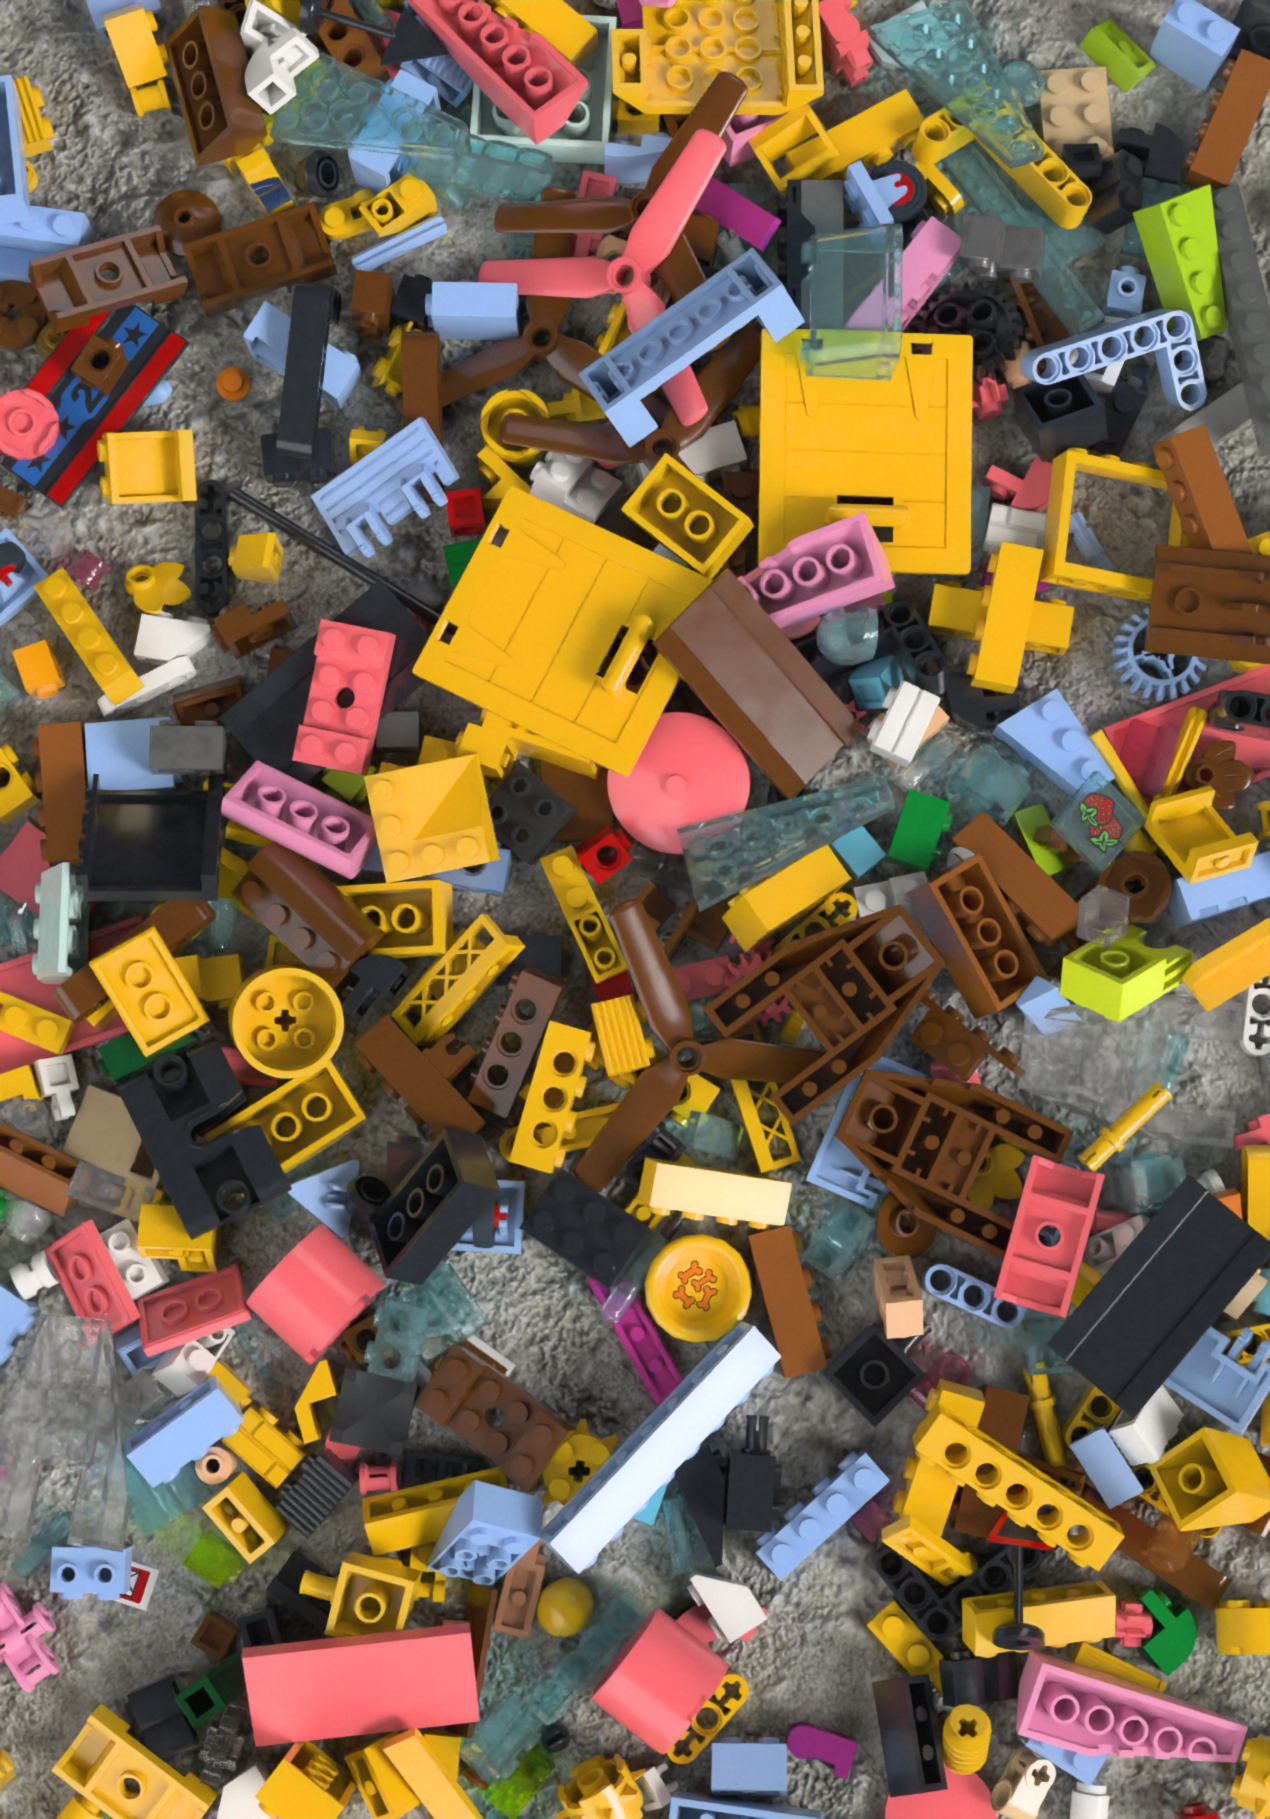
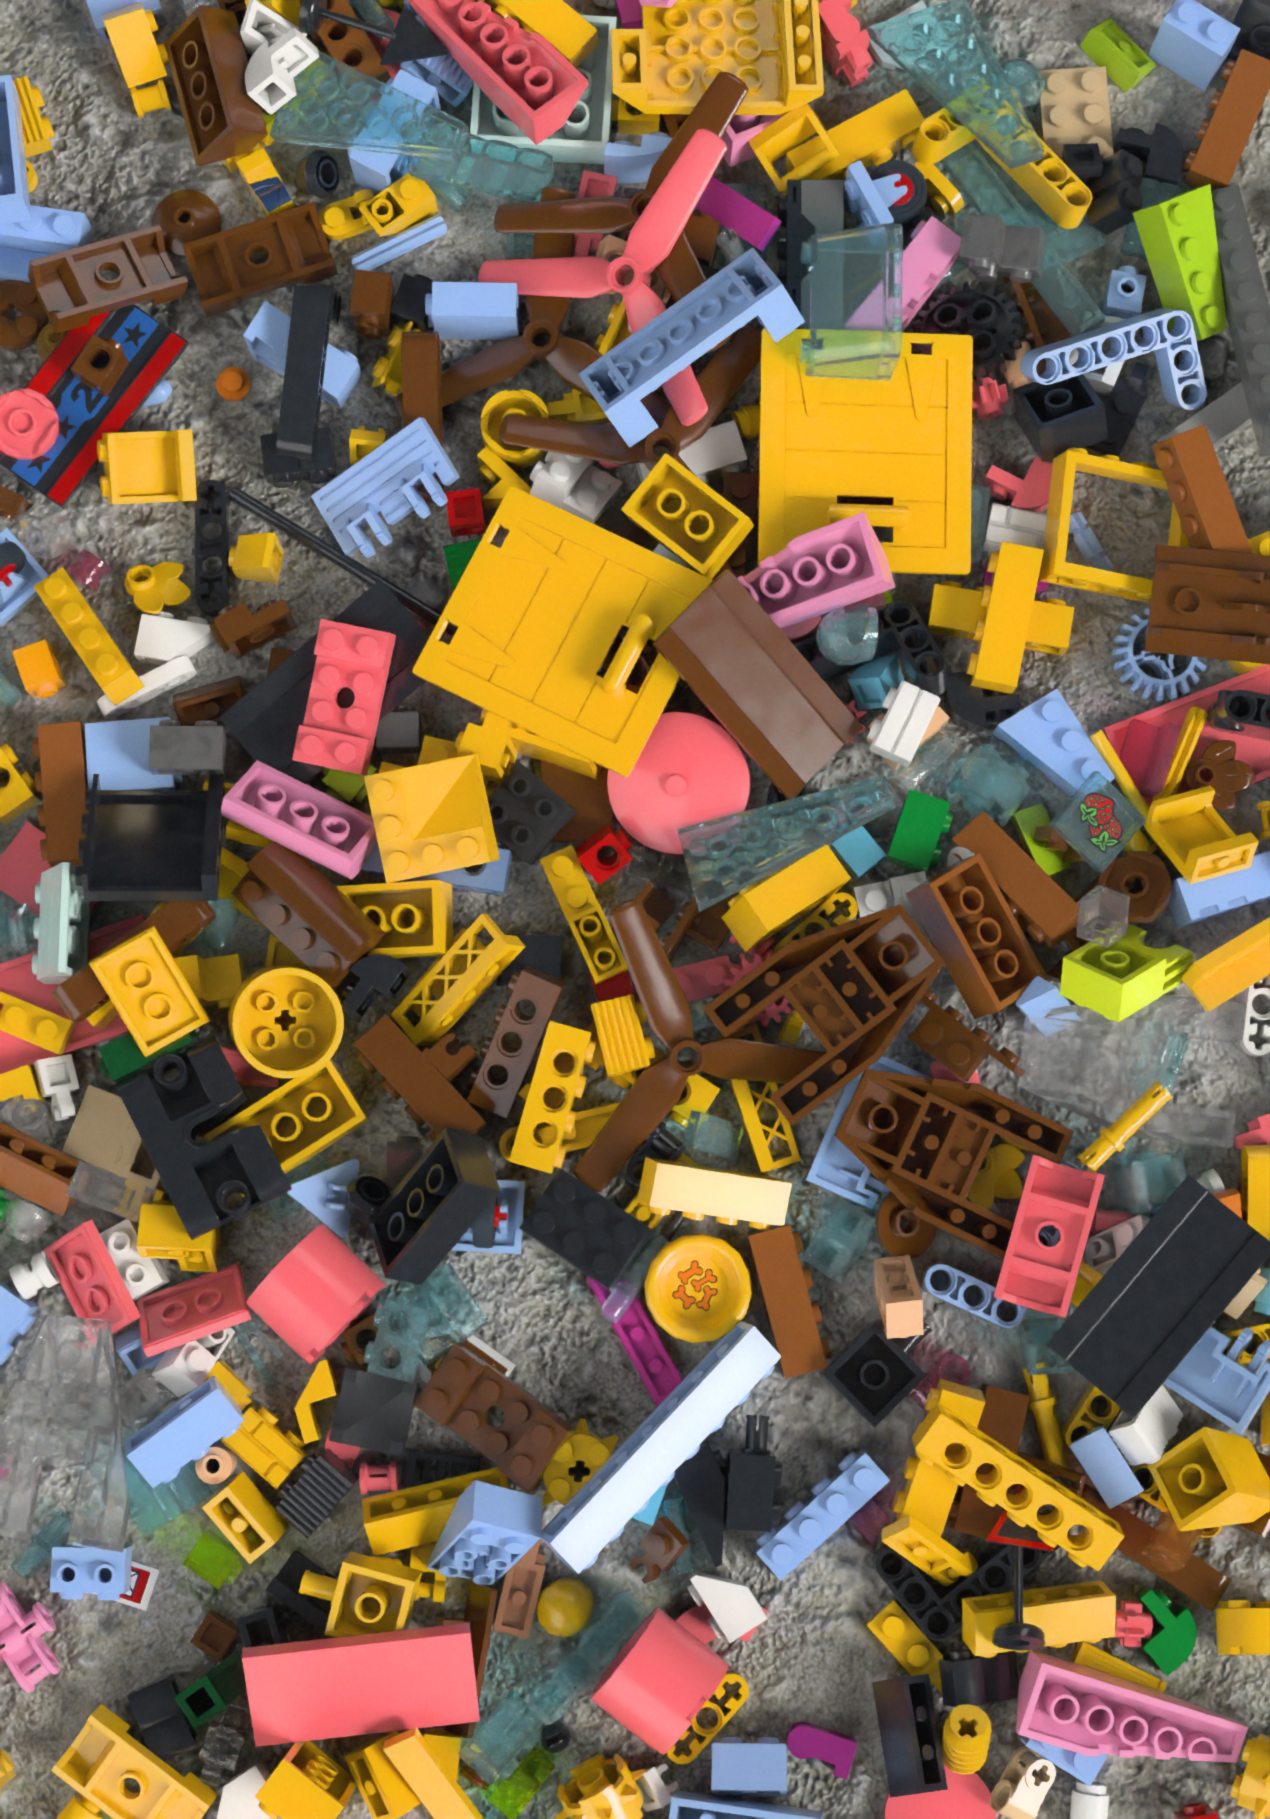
(663, 1547): none -> reddish brown plate

